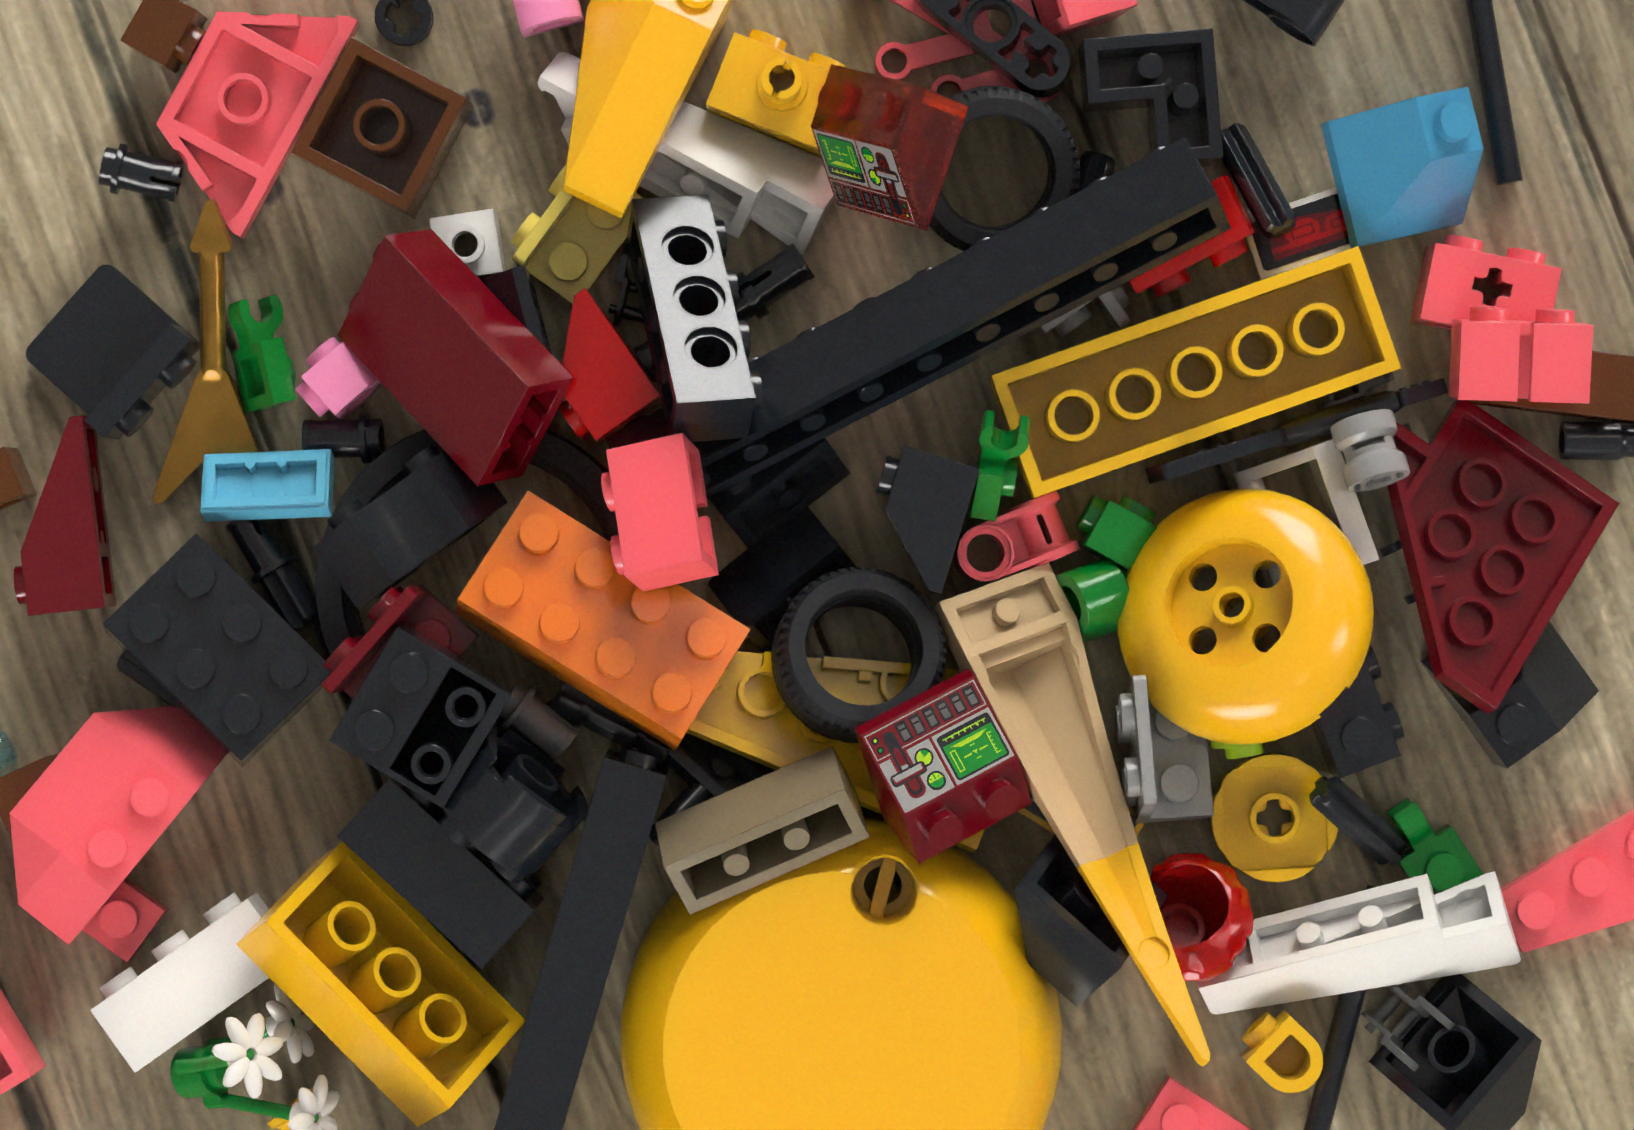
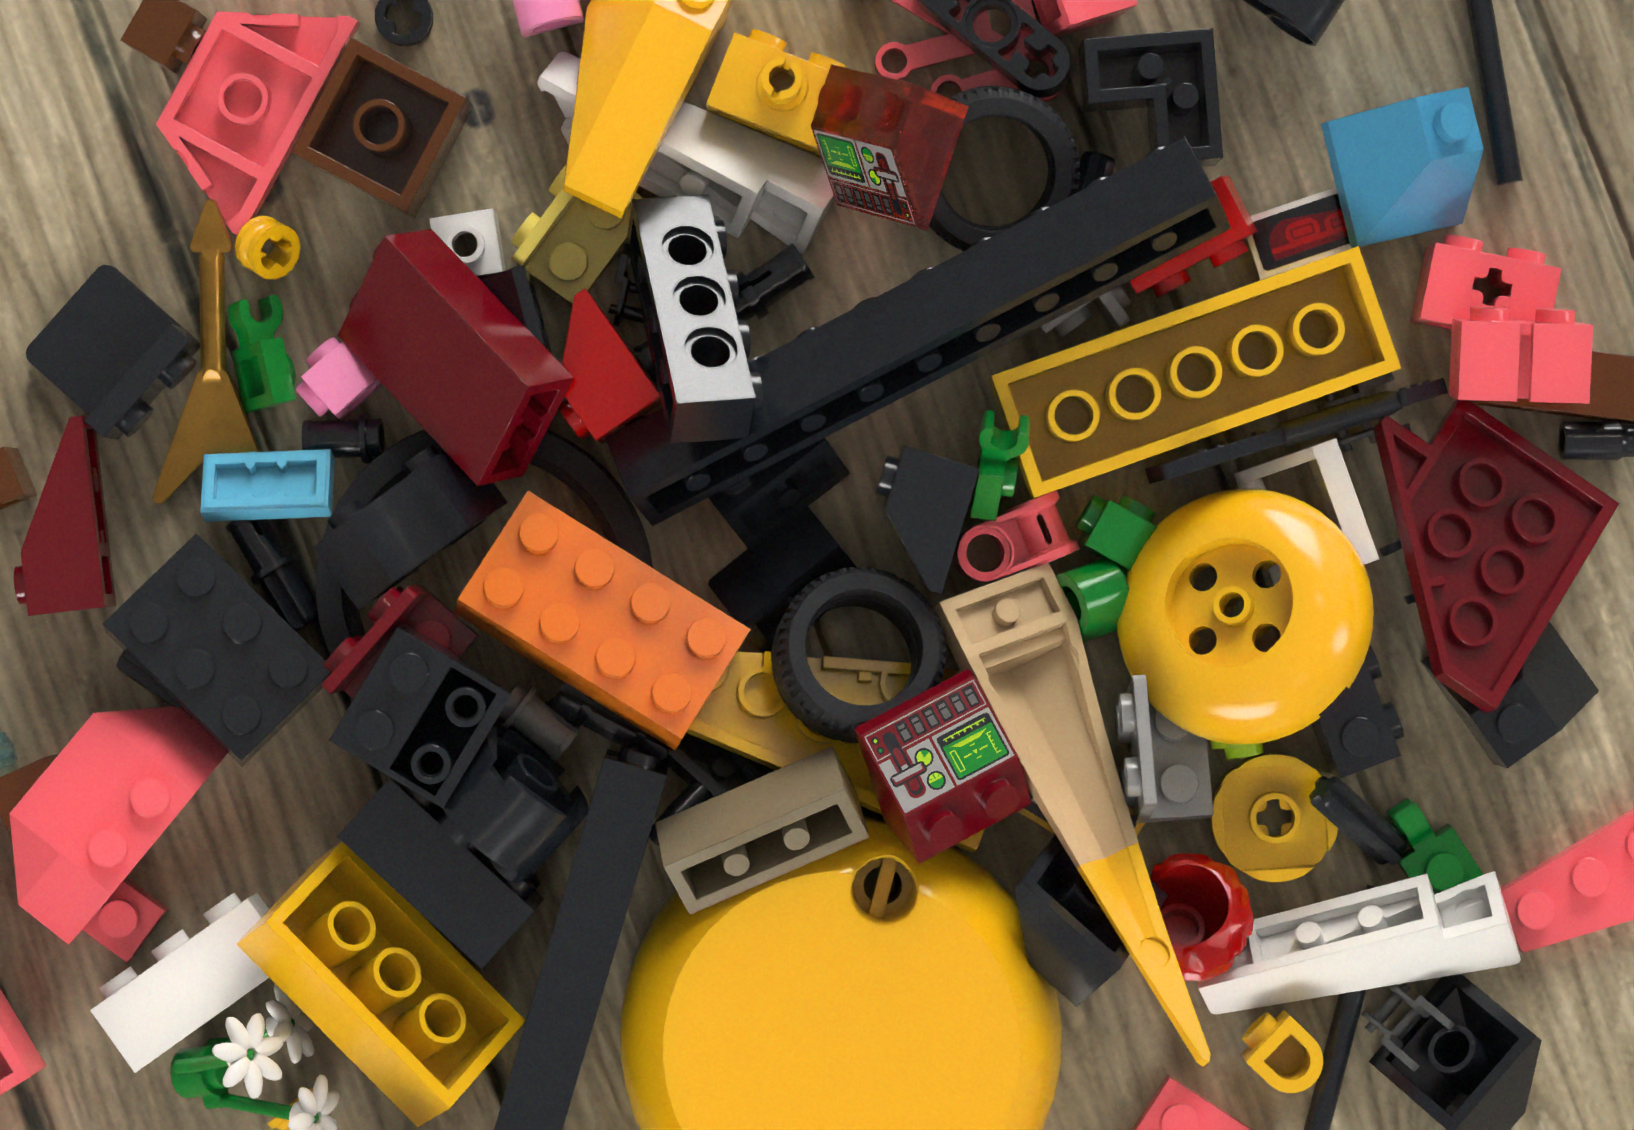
(138, 172): black pin -> none
(283, 255): none -> yellow bush
(655, 502): coral piece -> none
(1256, 182): black axle -> none
(1369, 450): light grey wheel -> none

